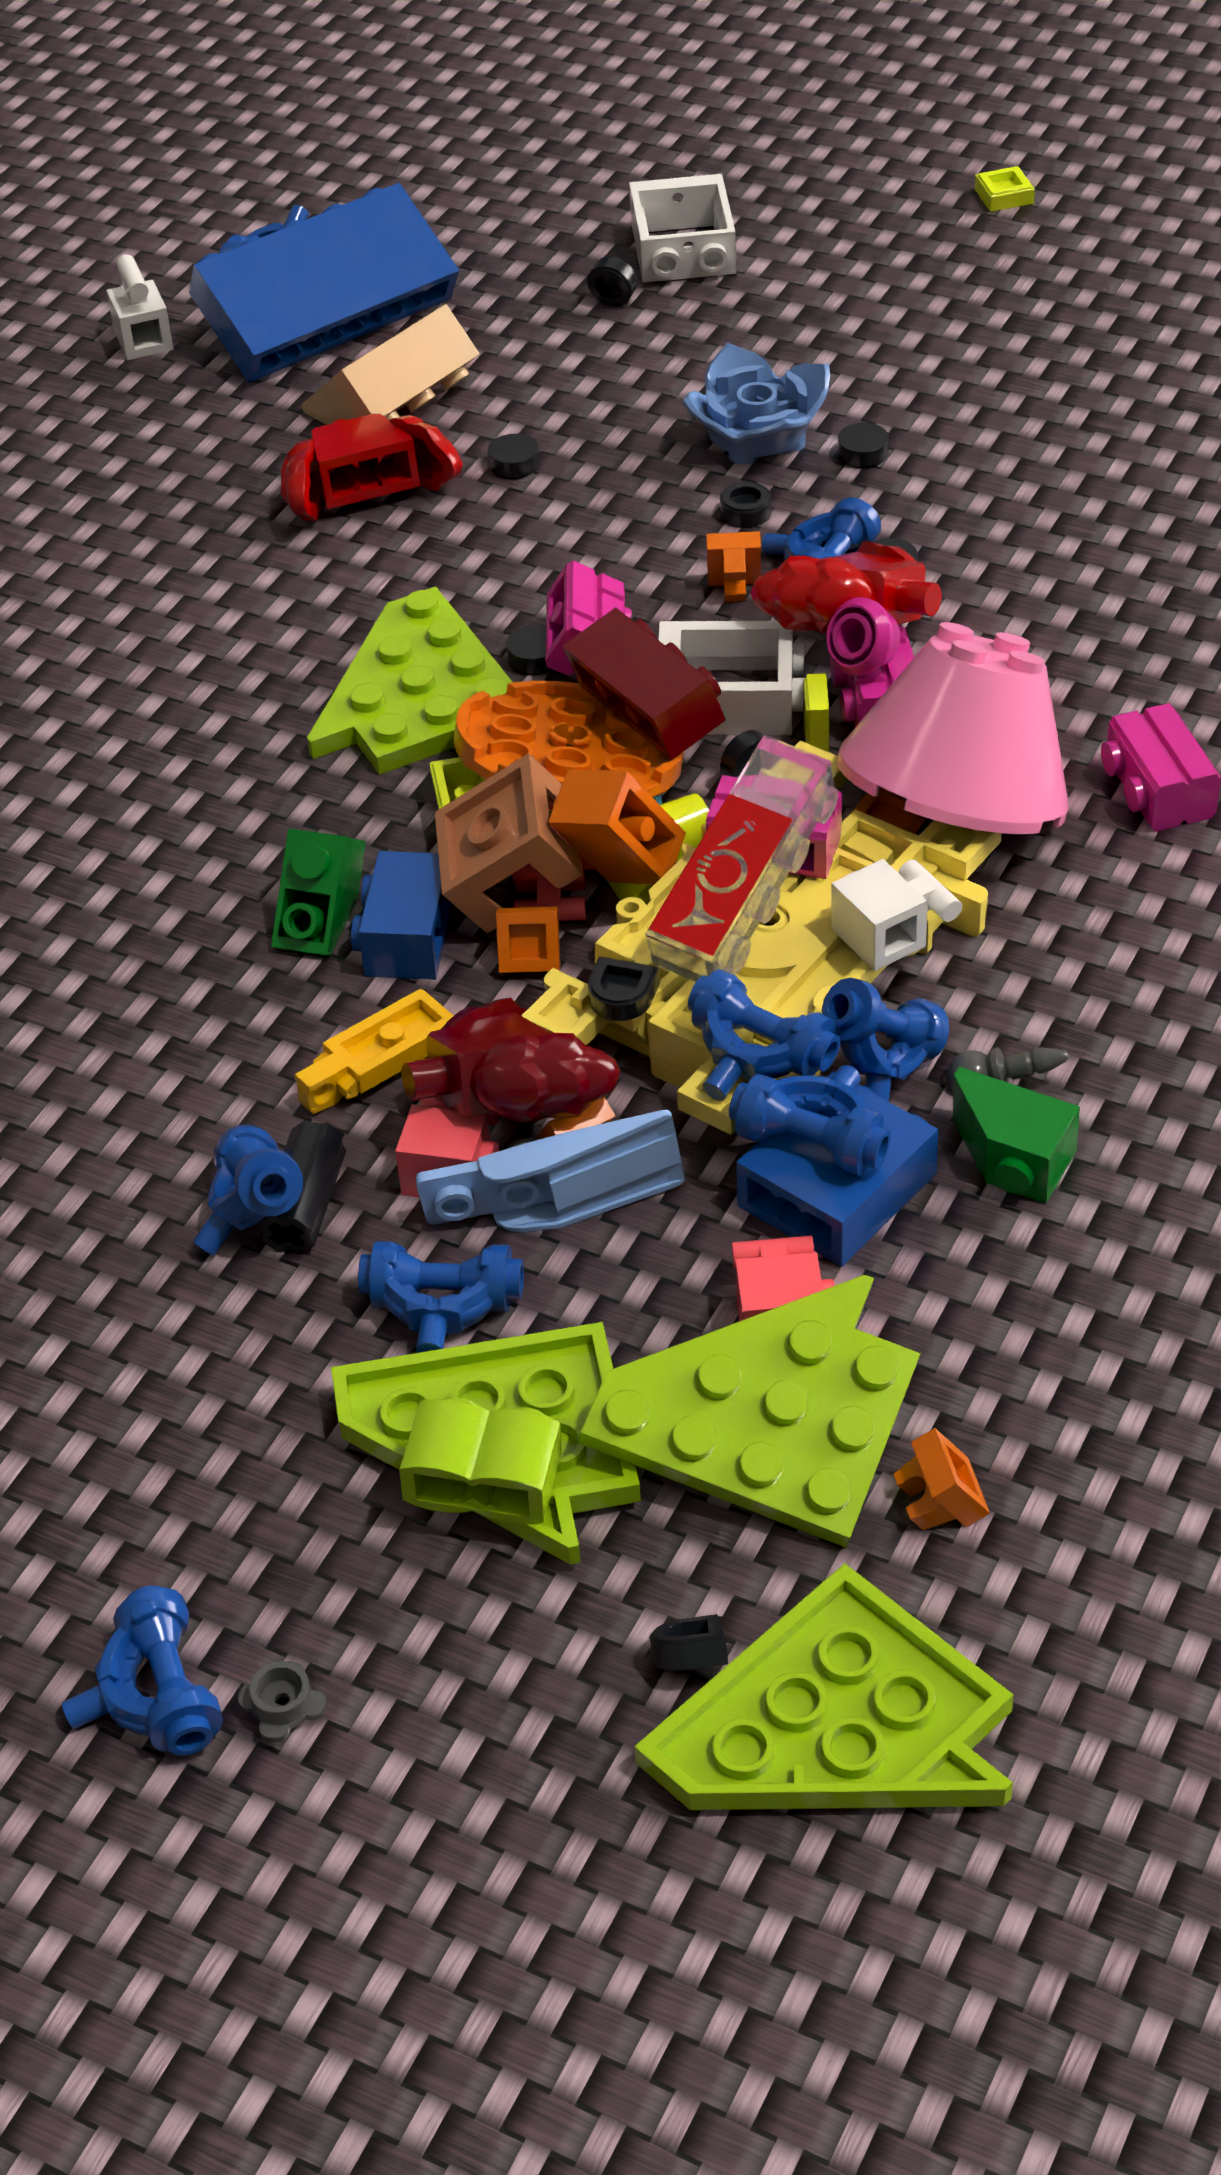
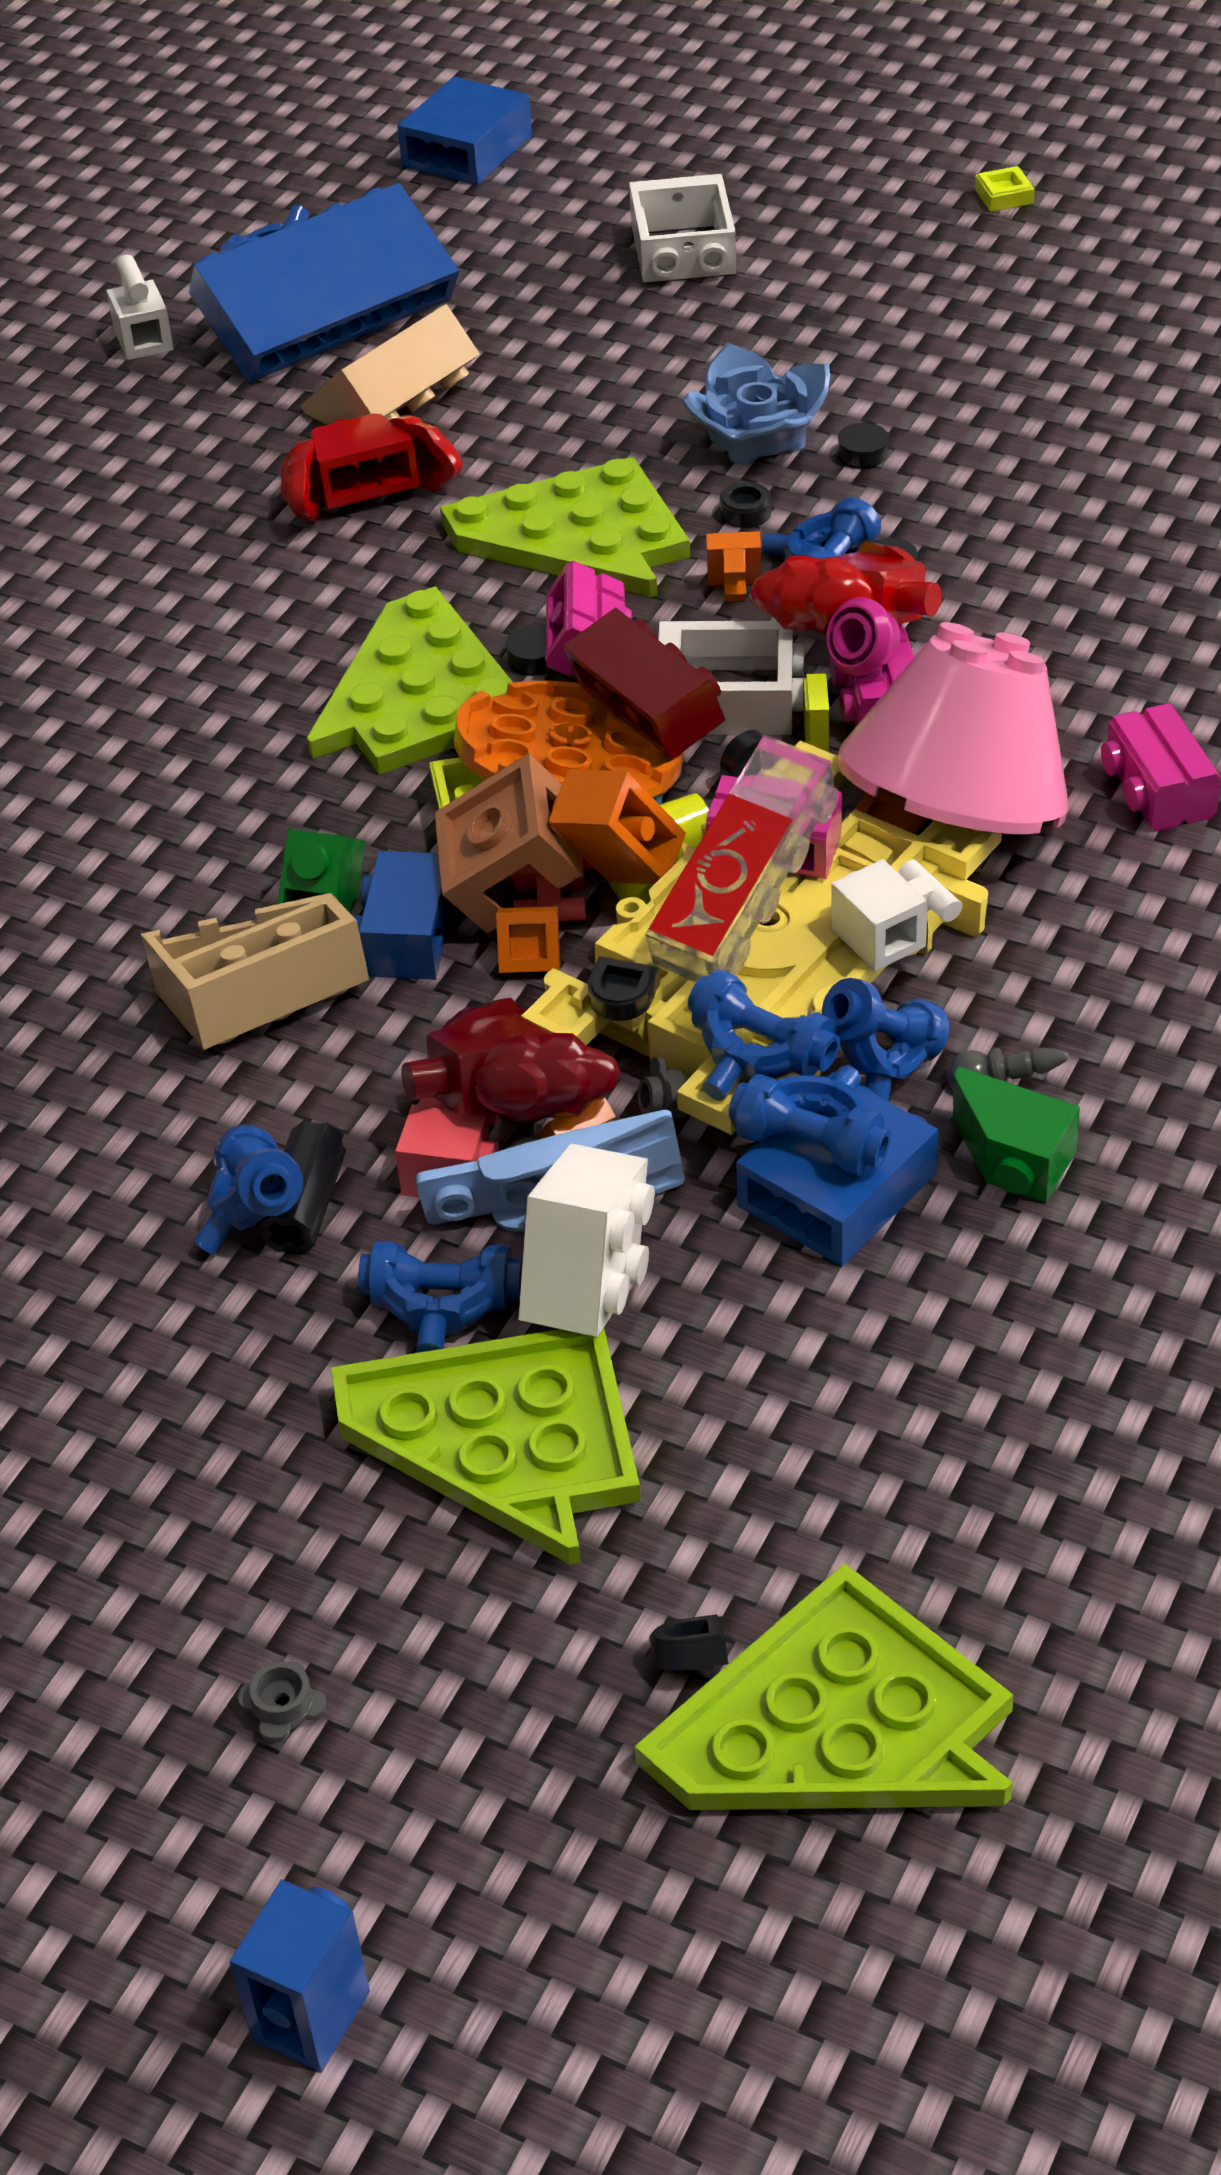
(181, 1715): blue piece -> none
(256, 969): none -> tan wedge
(301, 1974): none -> blue brick
(370, 1051): yellow hinge -> none
(465, 130): none -> blue brick
(481, 1460): lime brick -> none
(513, 455): black tile -> none
(585, 1239): none -> white brick
(594, 516): none -> lime wing
(612, 281): black tile -> none
(661, 1088): none -> dark grey plate
(765, 1411): lime wing -> none
(775, 1273): coral brick -> none
(948, 1480): orange tile -> none

